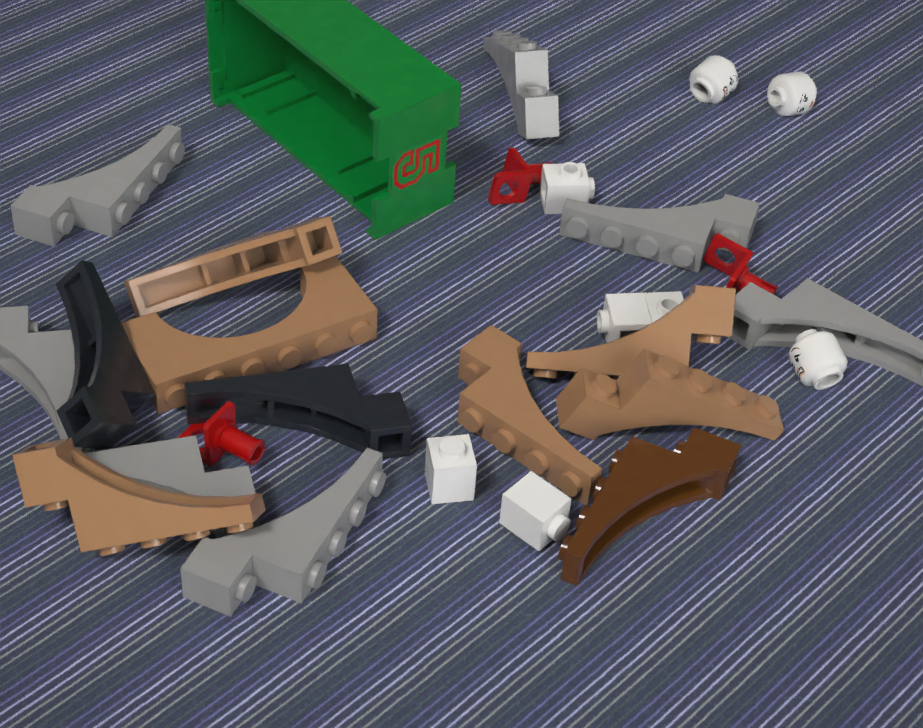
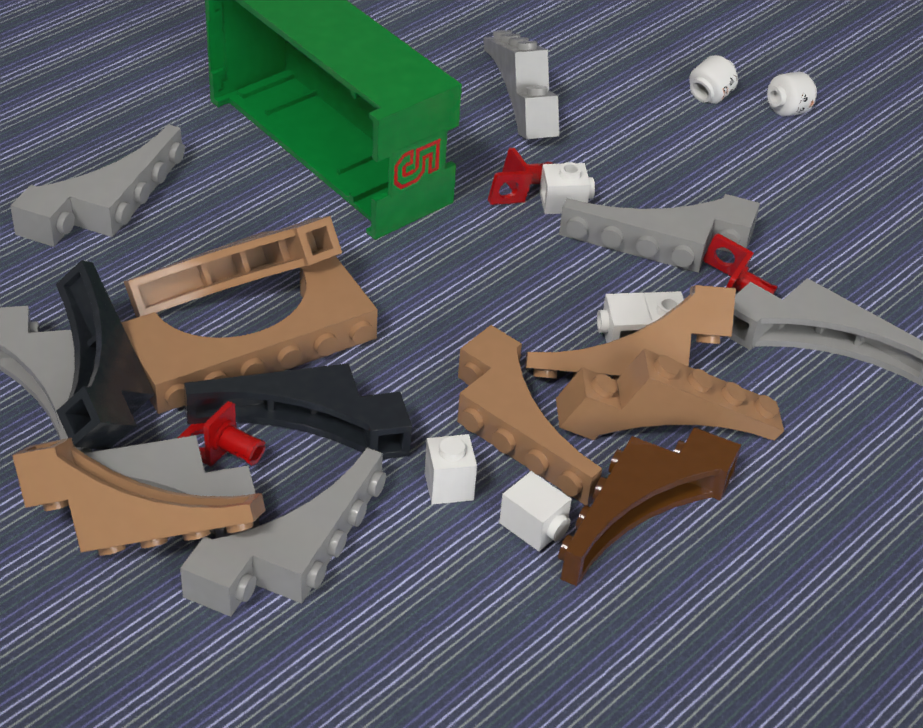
(818, 359): white head -> none

